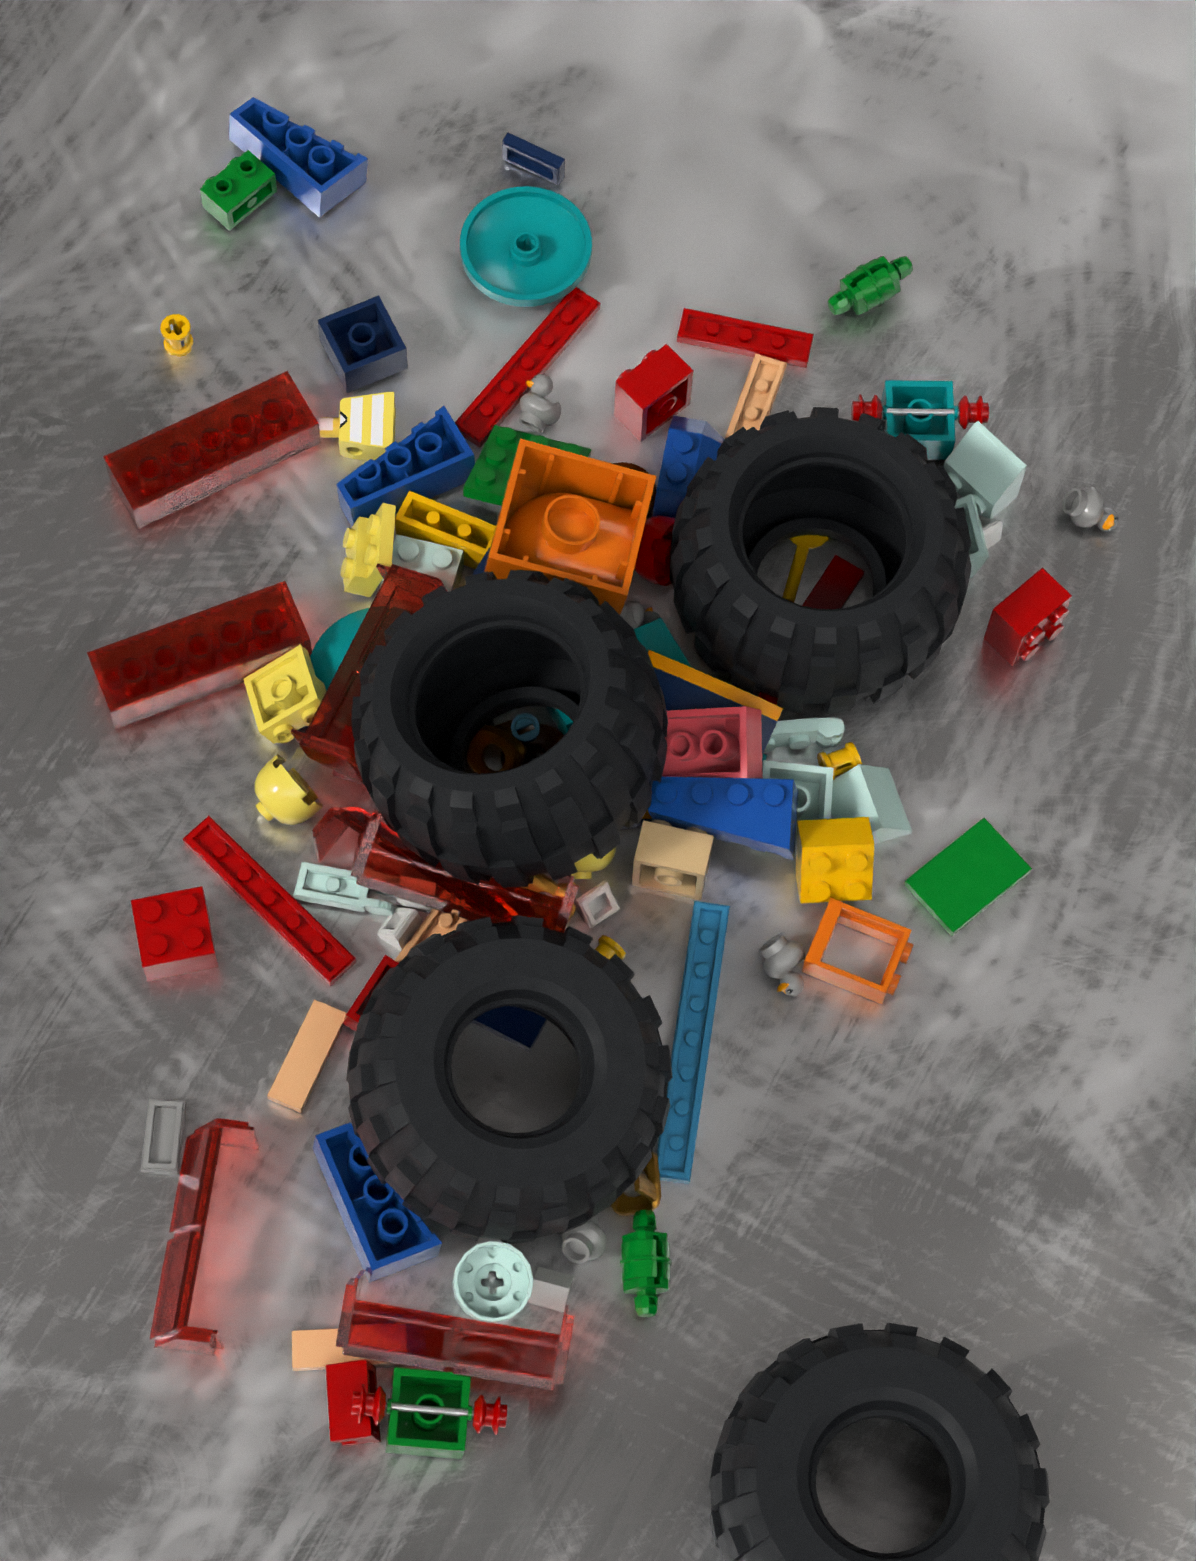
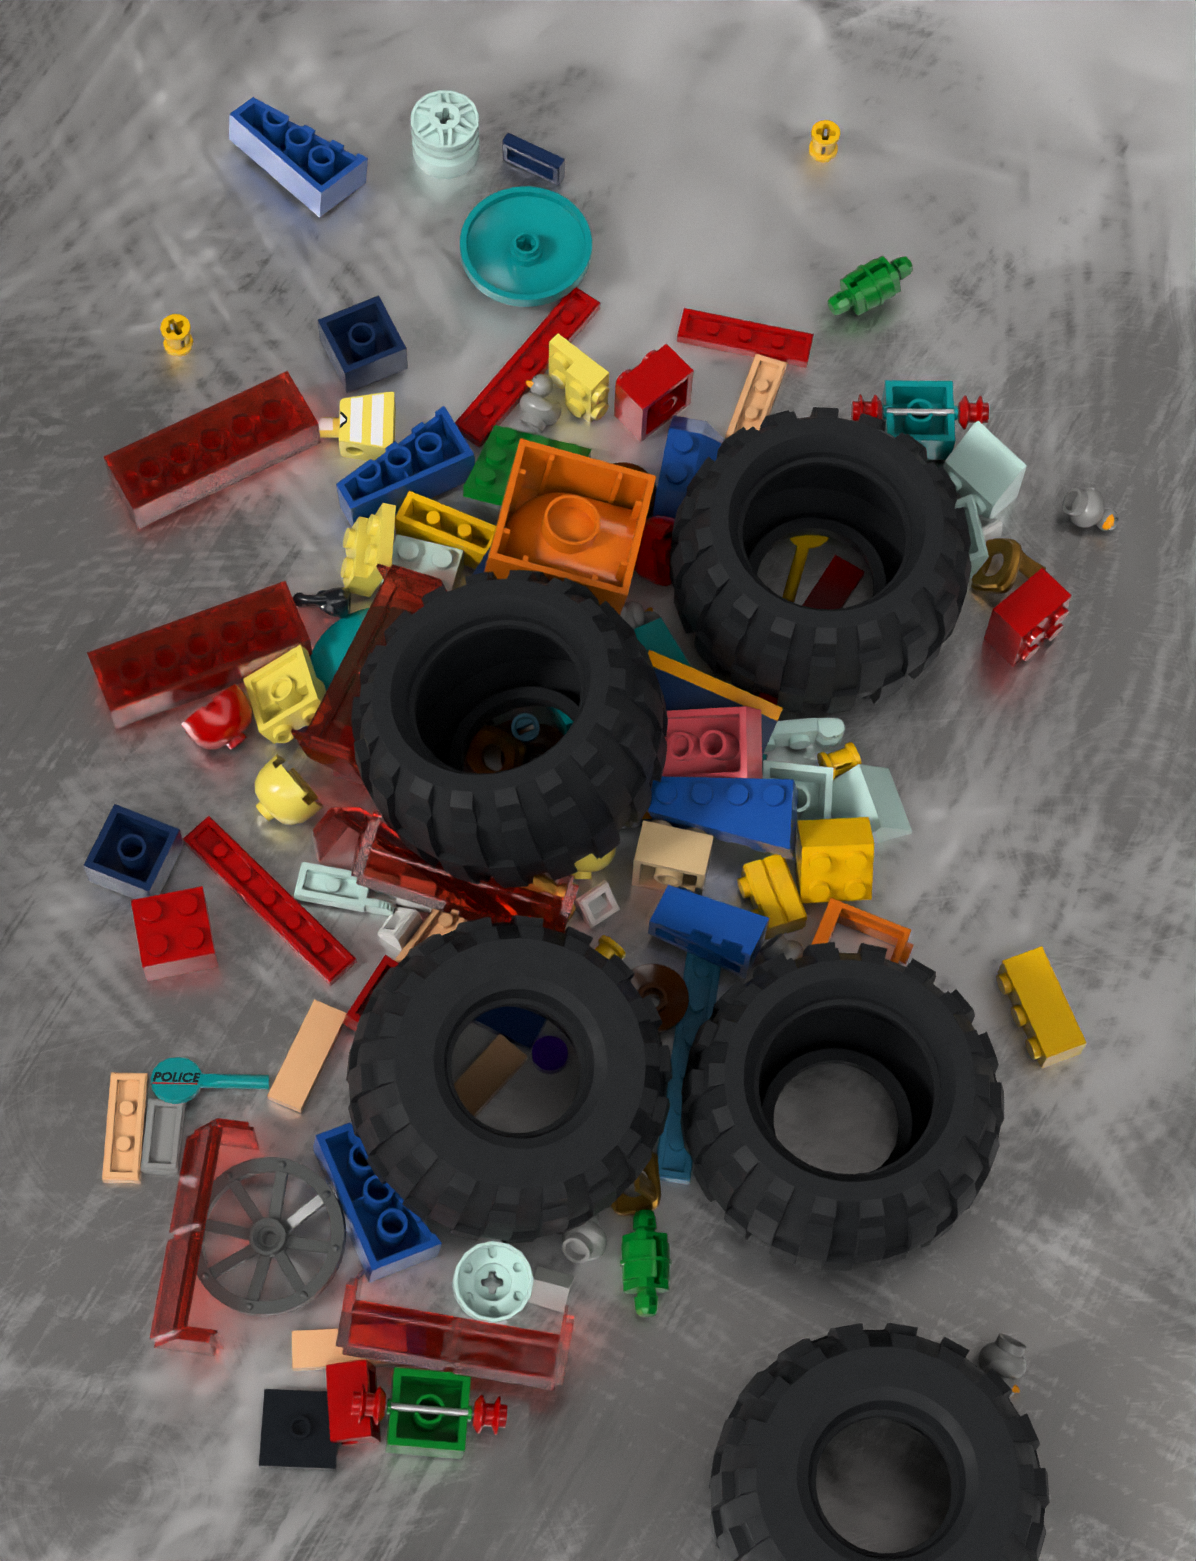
(125, 1127): none -> light nougat tile
(133, 854): none -> dark blue brick
(180, 1080): none -> teal piece
(221, 720): none -> red cylinder
(238, 190): green brick -> none
(262, 1226): none -> dark grey wheel
(296, 1431): none -> black plate
(333, 602): none -> black piece
(445, 134): none -> light aqua wheel
(489, 1074): none -> light nougat tile
(549, 1054): none -> dark purple tile
(583, 379): none -> light yellow plate
(666, 987): none -> reddish brown dish
(709, 929): none -> blue wedge
(773, 894): none -> yellow brick
(829, 141): none -> yellow bush
(861, 1016): none -> black tyre
(967, 876): green tile -> none
(1005, 1358): none -> light grey animal
(1014, 561): none -> pearl gold piece
(1040, 1008): none -> yellow brick

